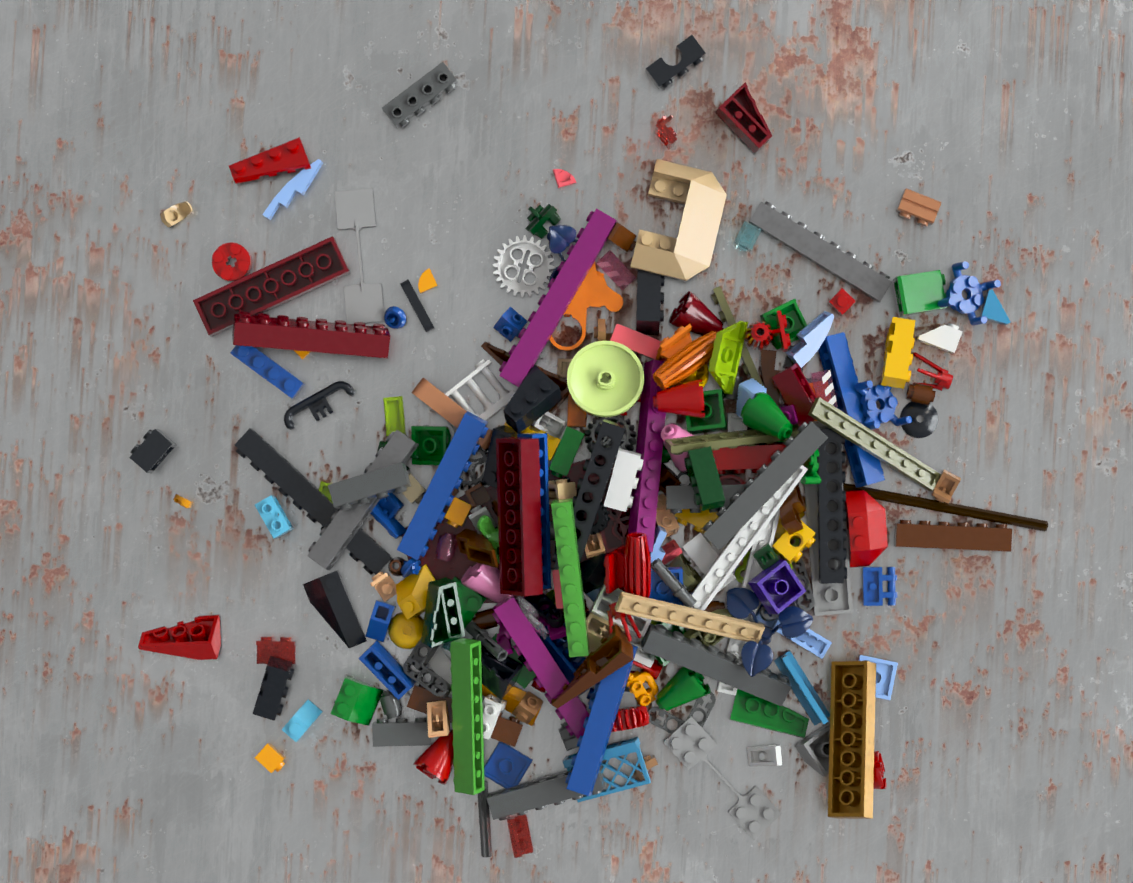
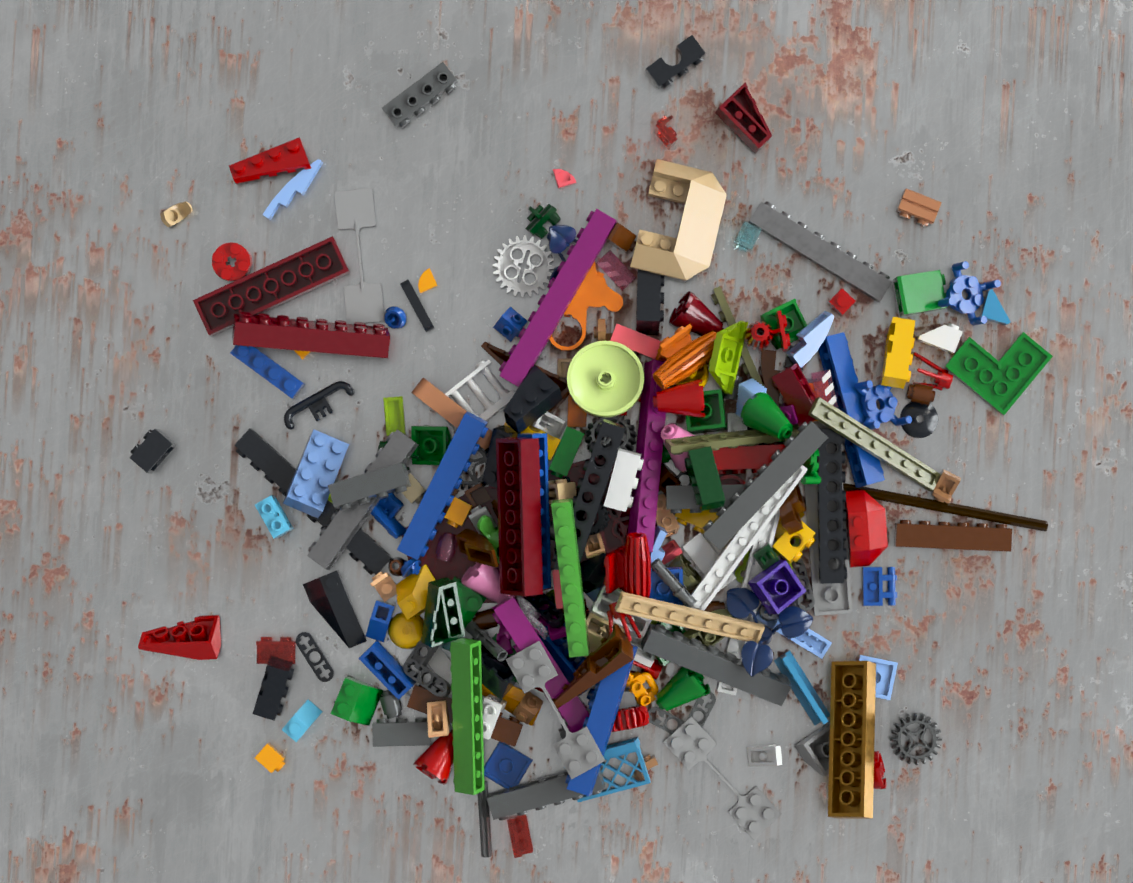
(182, 501): light orange tile -> none
(314, 473): none -> medium blue brick
(326, 666): none -> black beam
(578, 749): none -> light grey hinge
(767, 715): green wing -> none
(921, 731): none -> dark grey gear
(1003, 380): none -> green plate

